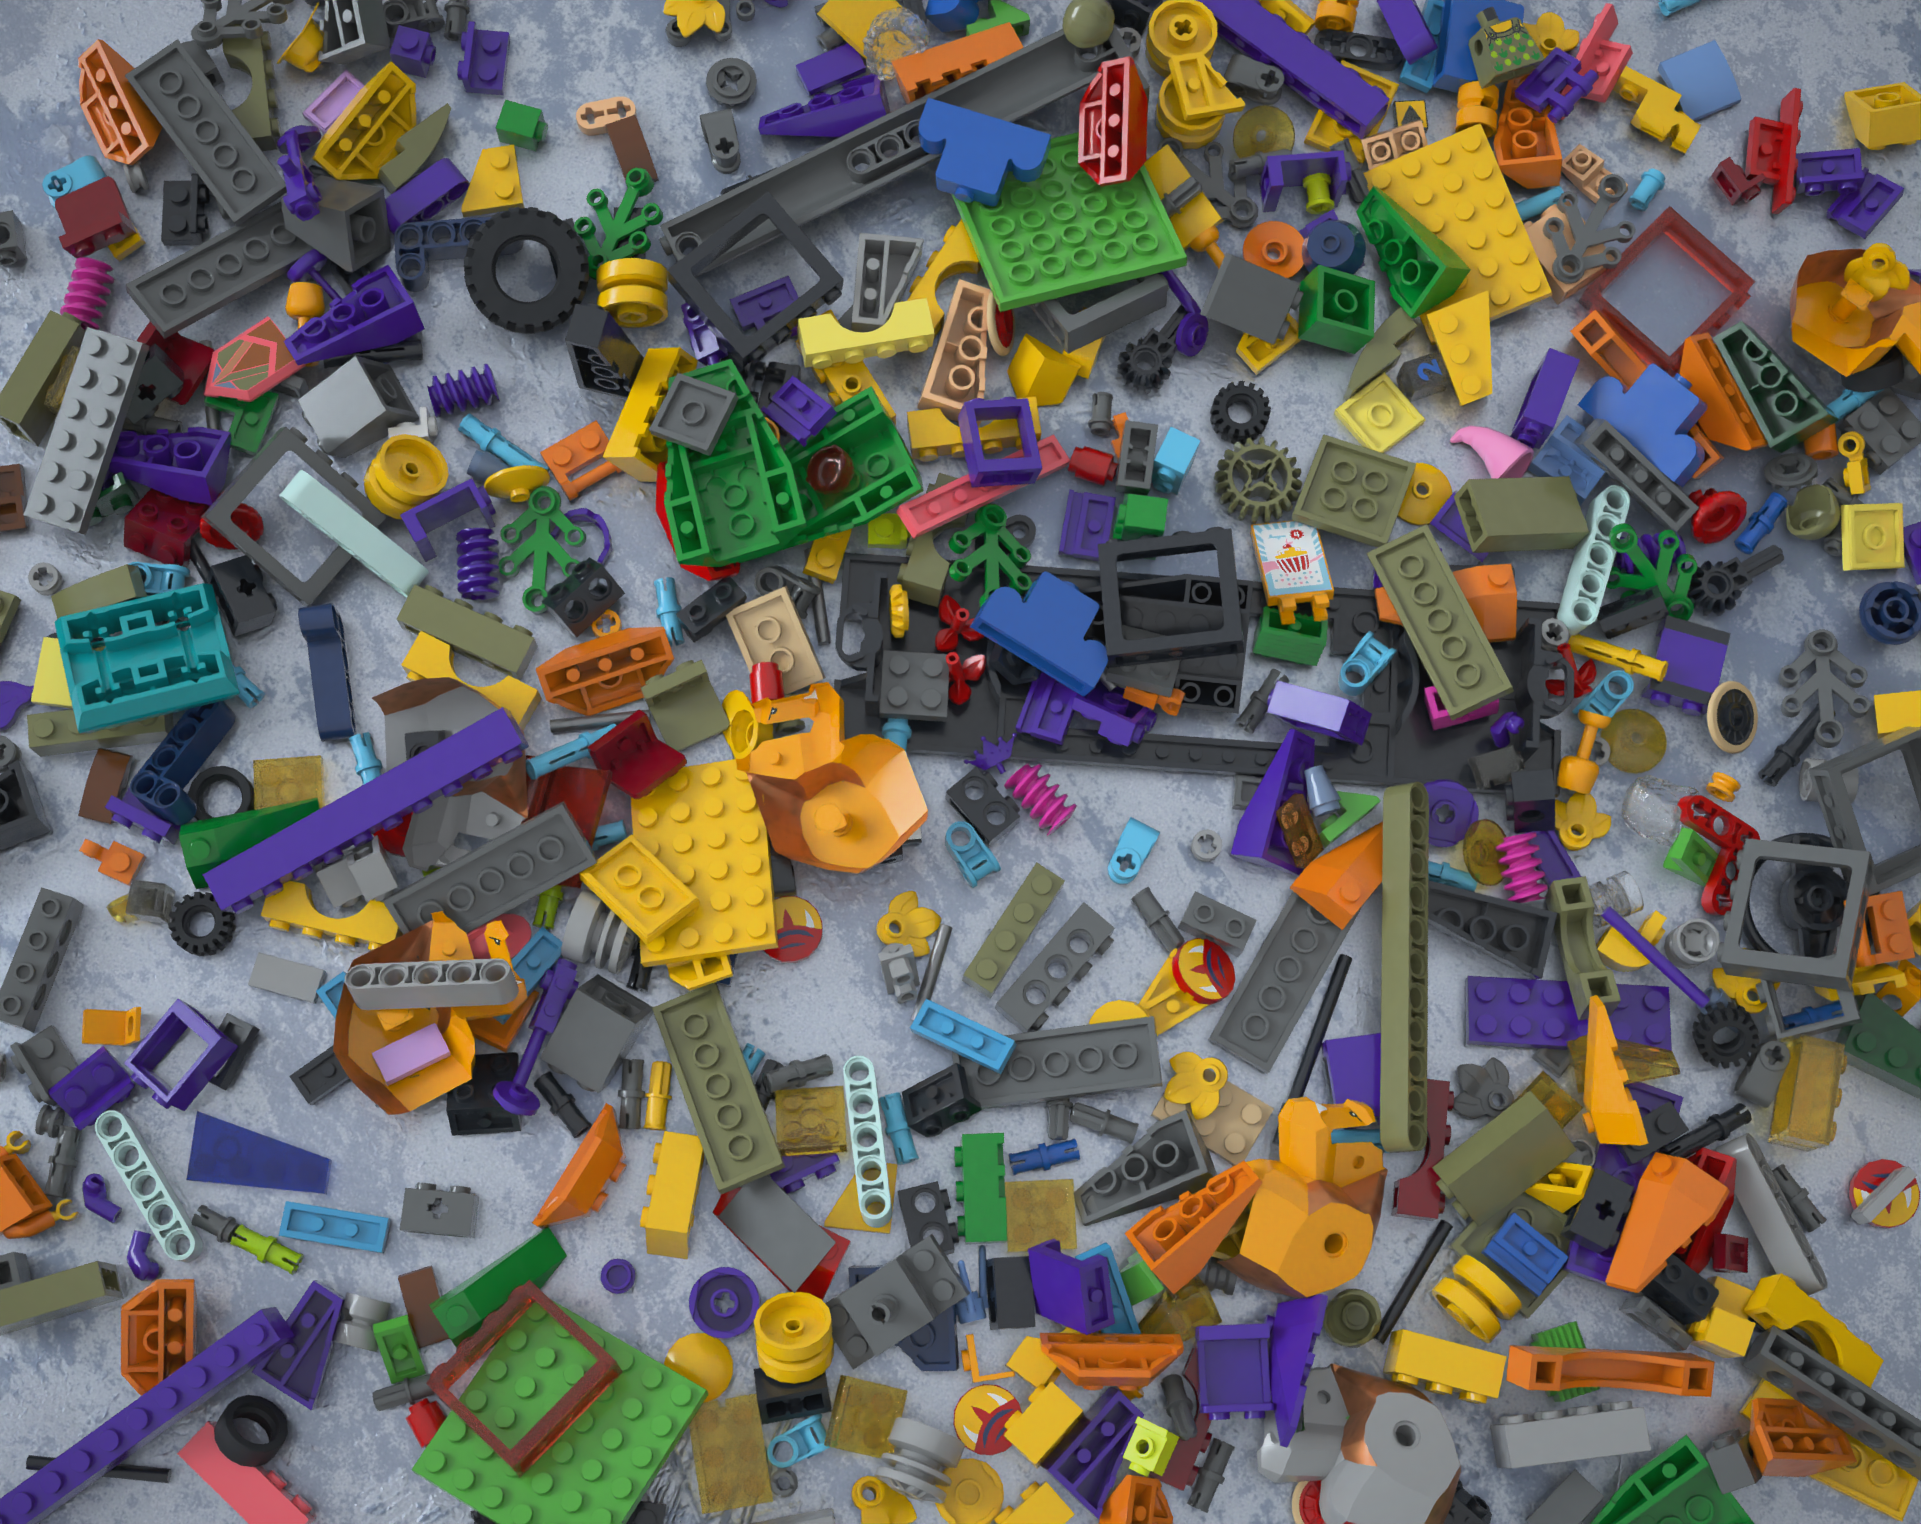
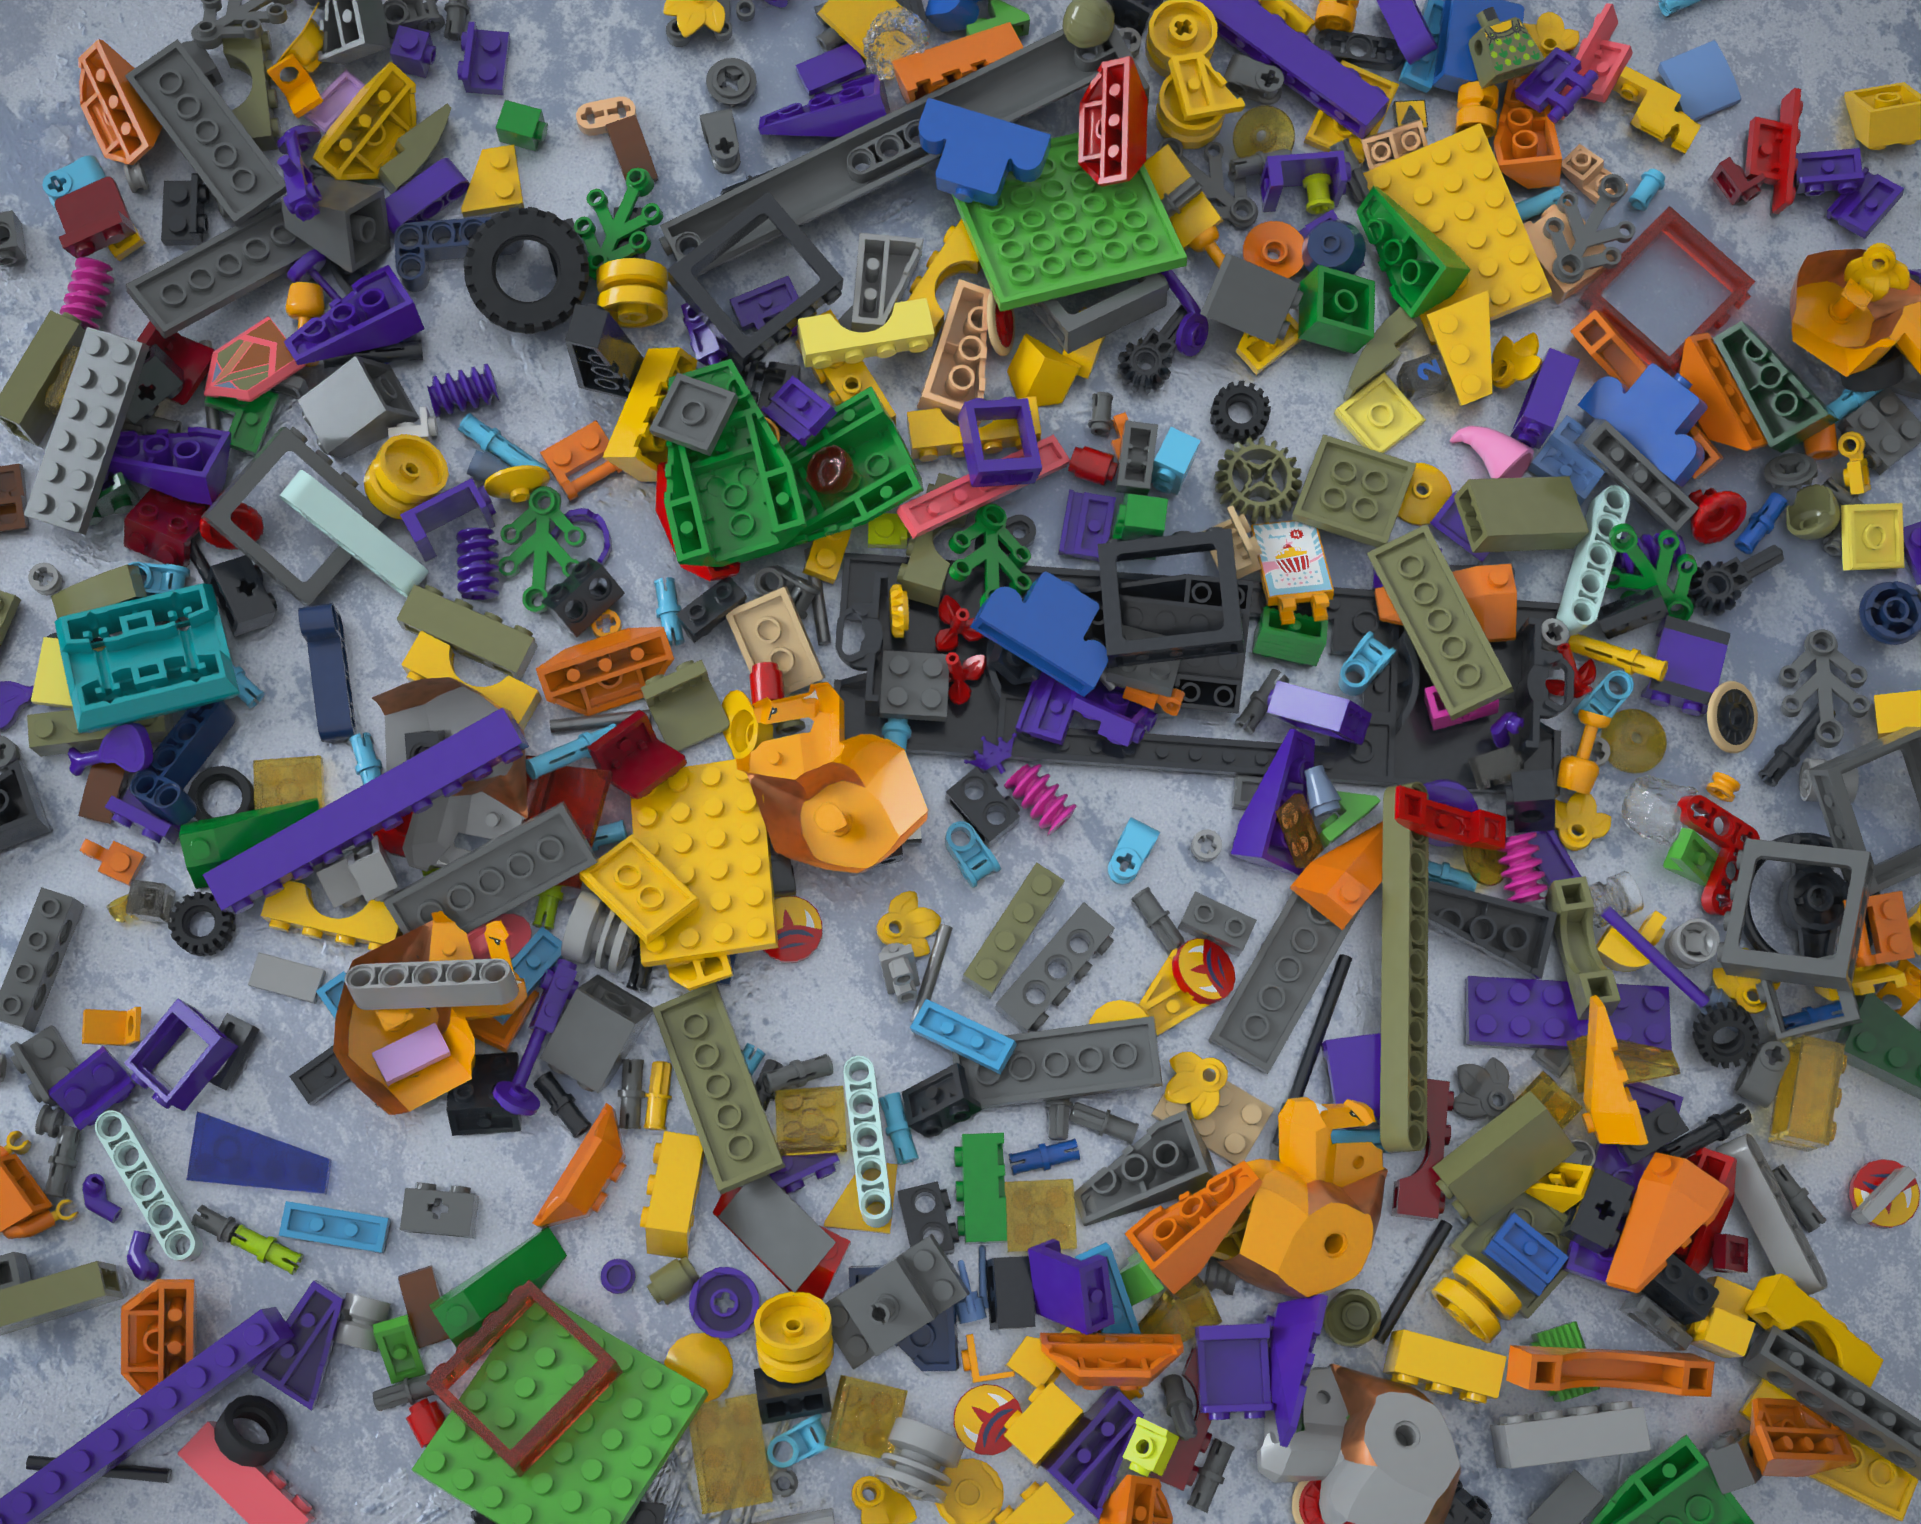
(124, 745): none -> dark purple piece
(302, 91): none -> light orange bracket
(672, 1281): none -> olive brick
(1245, 548): none -> tan bracket
(1449, 823): none -> red slope
(1515, 360): none -> yellow plate

